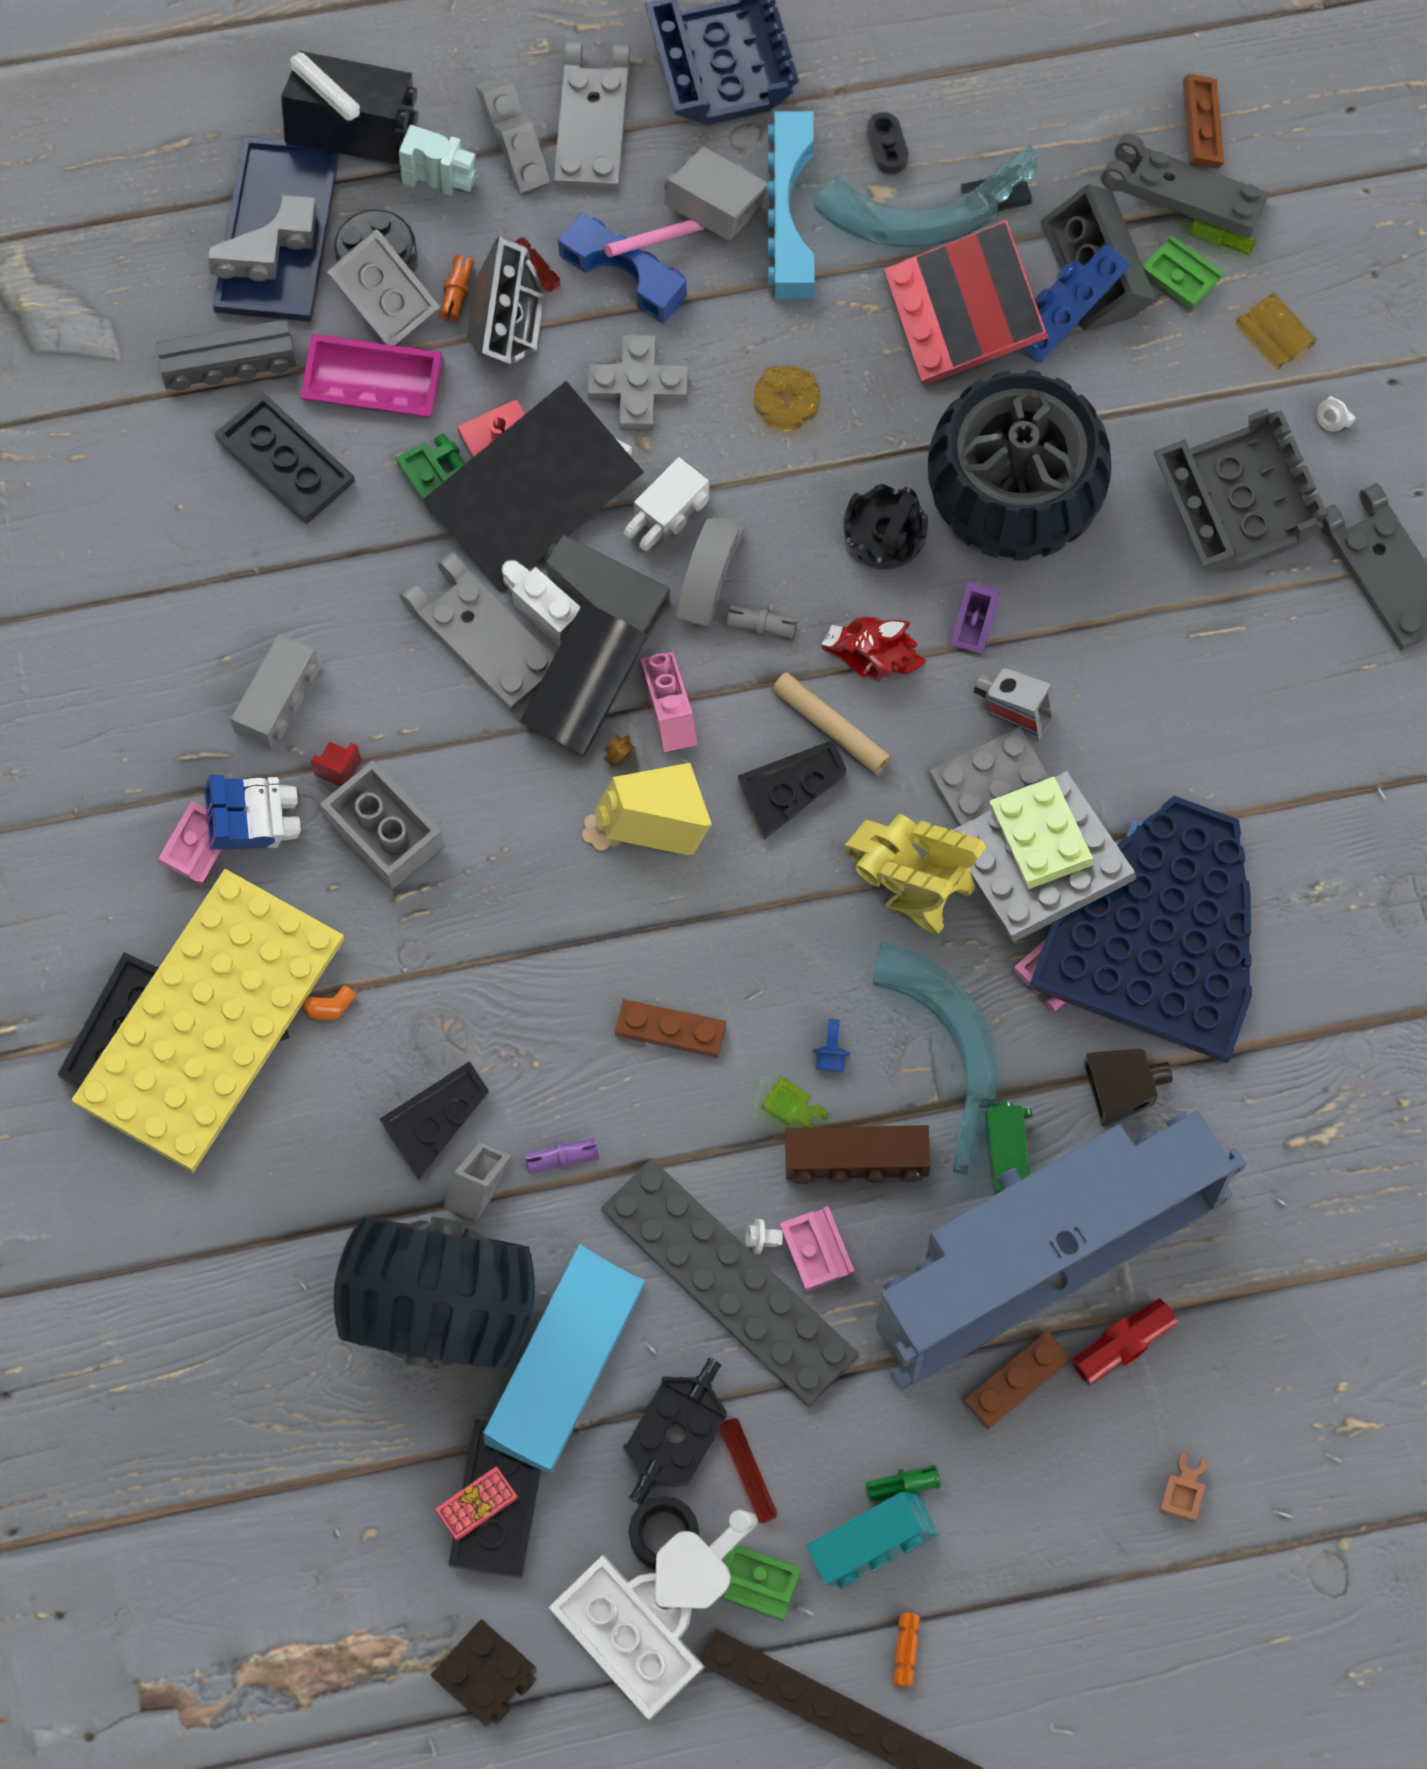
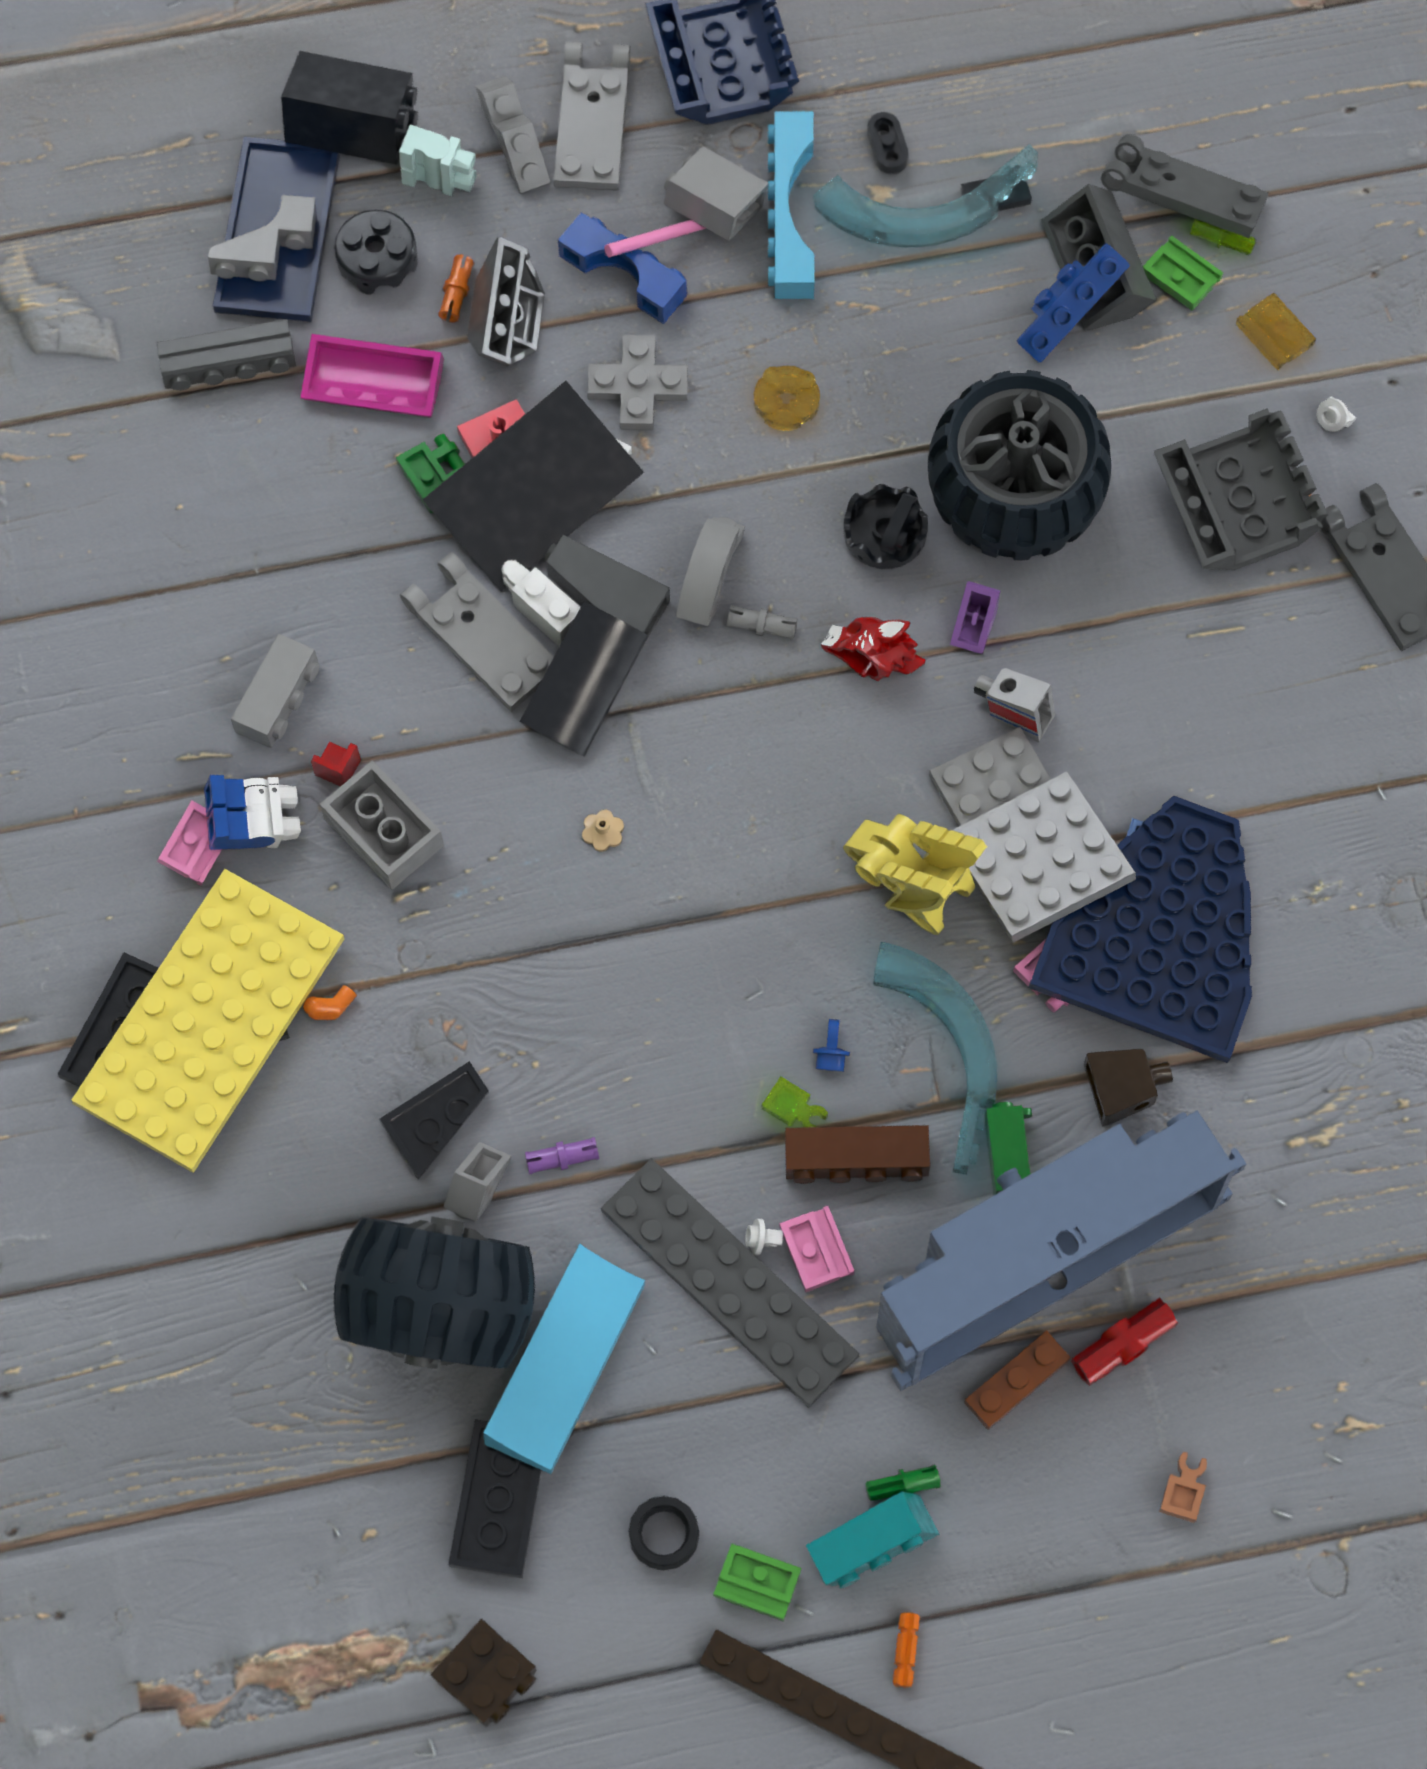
(284, 458): black plate -> none
(325, 86): white axle -> none
(382, 288): light grey plate -> none
(476, 1503): tile -> none
(548, 278): clear red axle -> none
(618, 749): pearl gold plate -> none
(626, 1622): white plate -> none
(655, 810): light yellow slope -> none
(668, 503): white hinge -> none
(669, 702): bright pink slope -> none
(670, 1028): dark orange plate -> none
(677, 1402): black plate -> none
(748, 1470): clear red axle -> none
(790, 784): black wing -> none
(831, 723): tan piece -> none
(965, 303): plate -> none
(1041, 832): yellowish green plate -> none
(1203, 121): dark orange plate -> none

